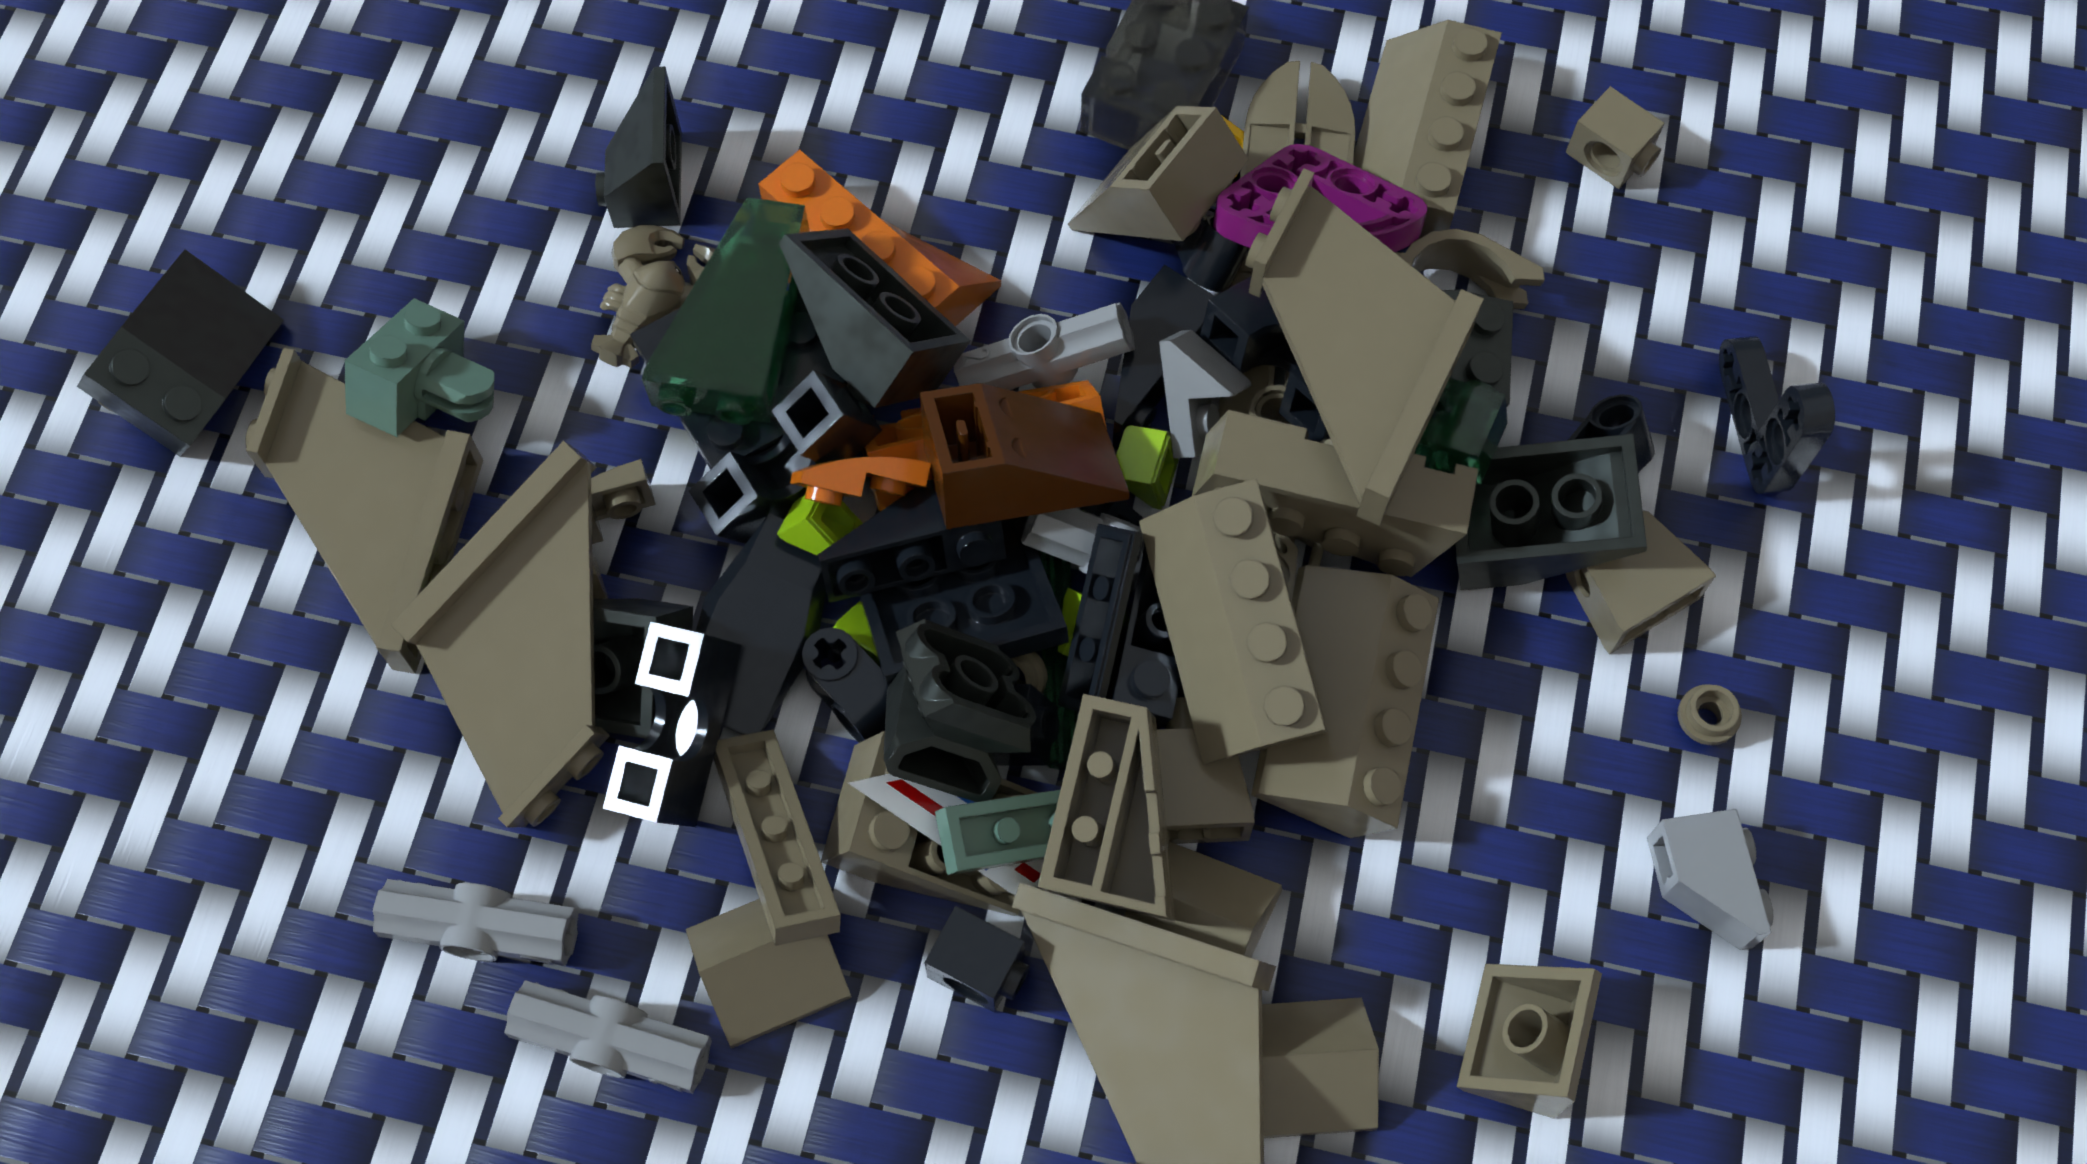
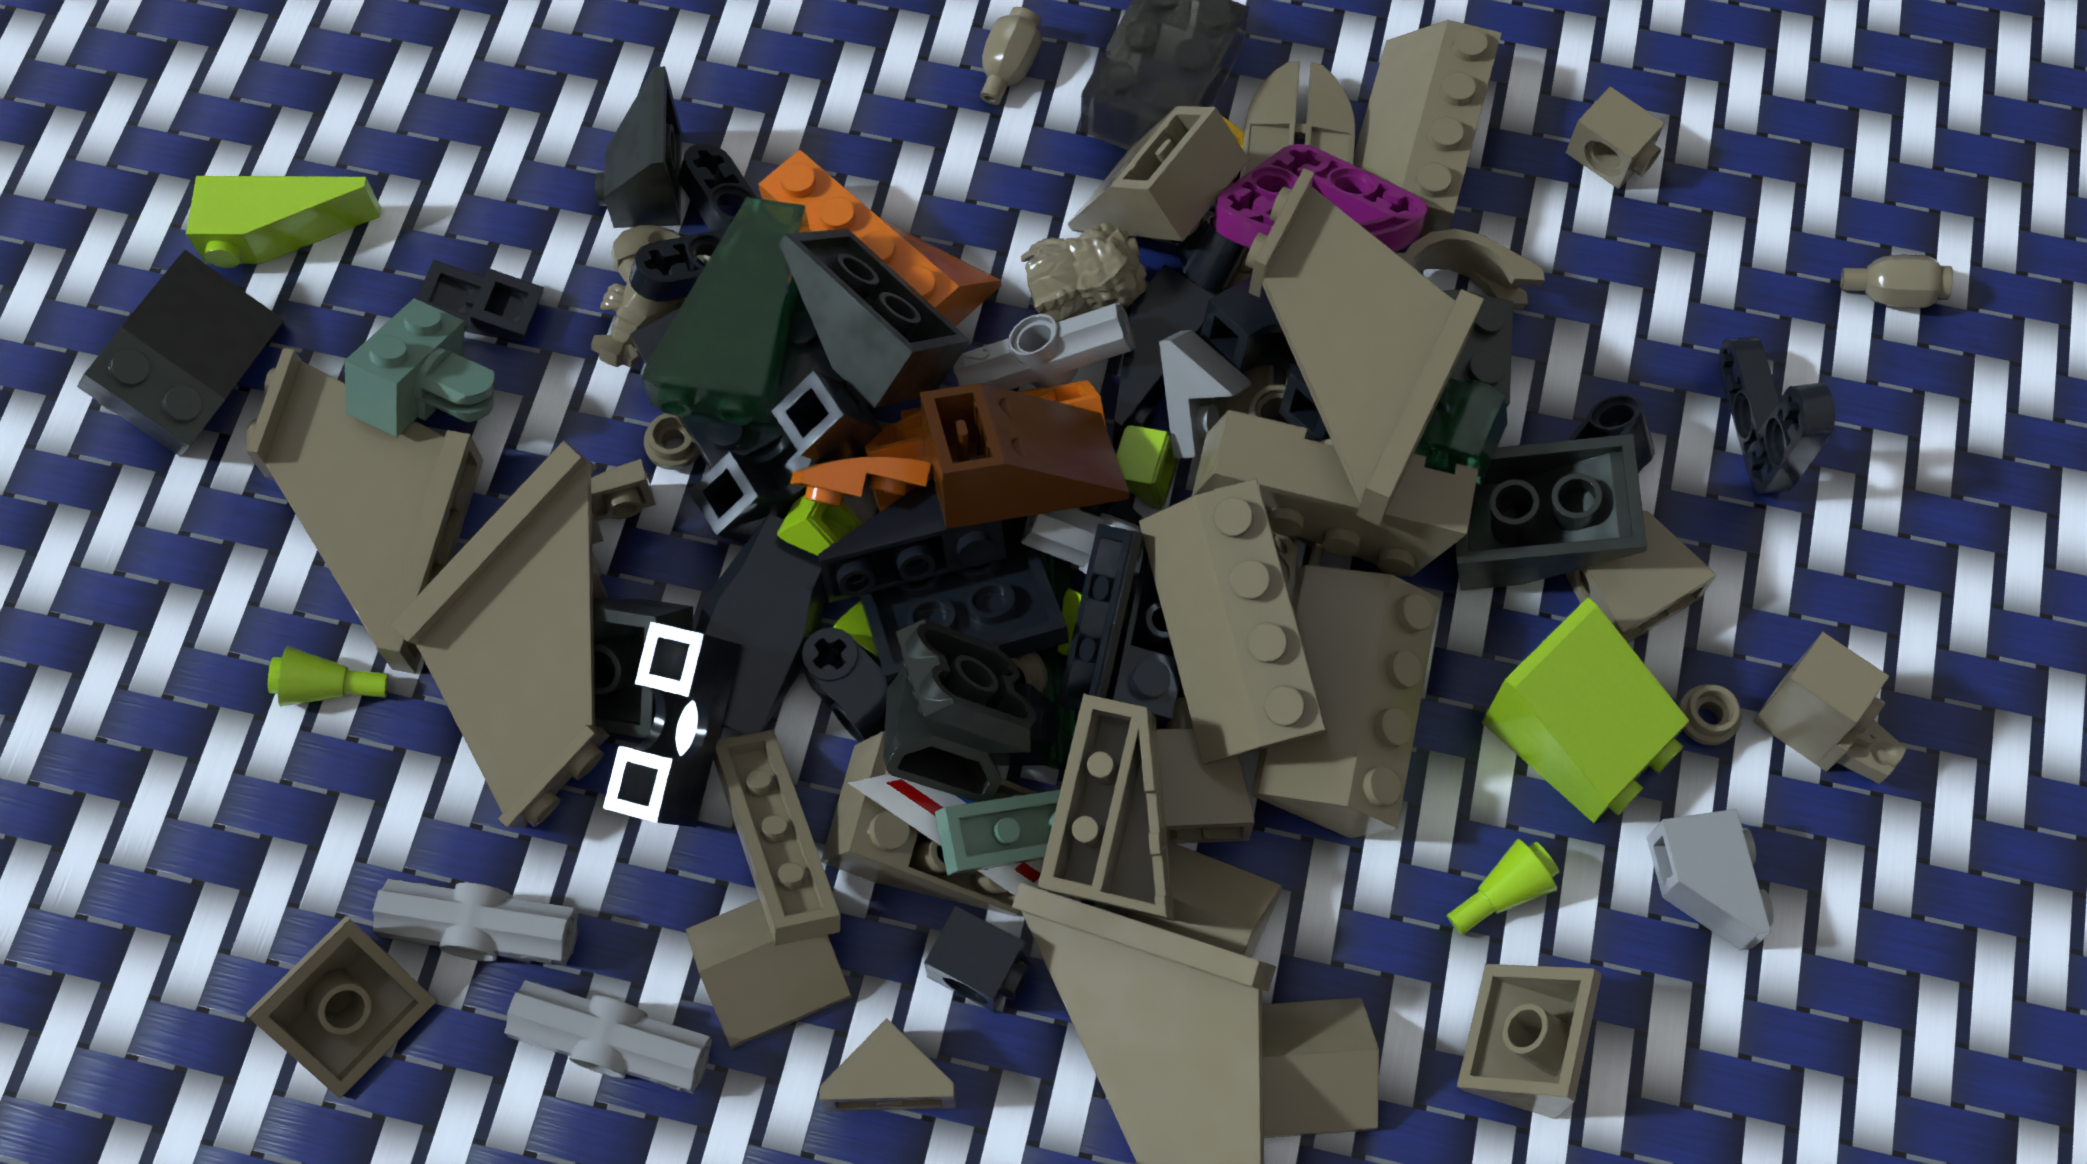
(270, 216): none -> lime slope
(307, 678): none -> lime cone
(341, 1007): none -> dark tan slope
(489, 304): none -> black slope
(655, 265): none -> black beam
(662, 430): none -> dark tan plate
(887, 1075): none -> dark tan slope
(1009, 52): none -> dark tan plant
(1084, 272): none -> dark tan hair
(1516, 879): none -> lime cone
(1587, 714): none -> lime slope
(1829, 711): none -> dark tan hinge
(1901, 281): none -> dark tan plant

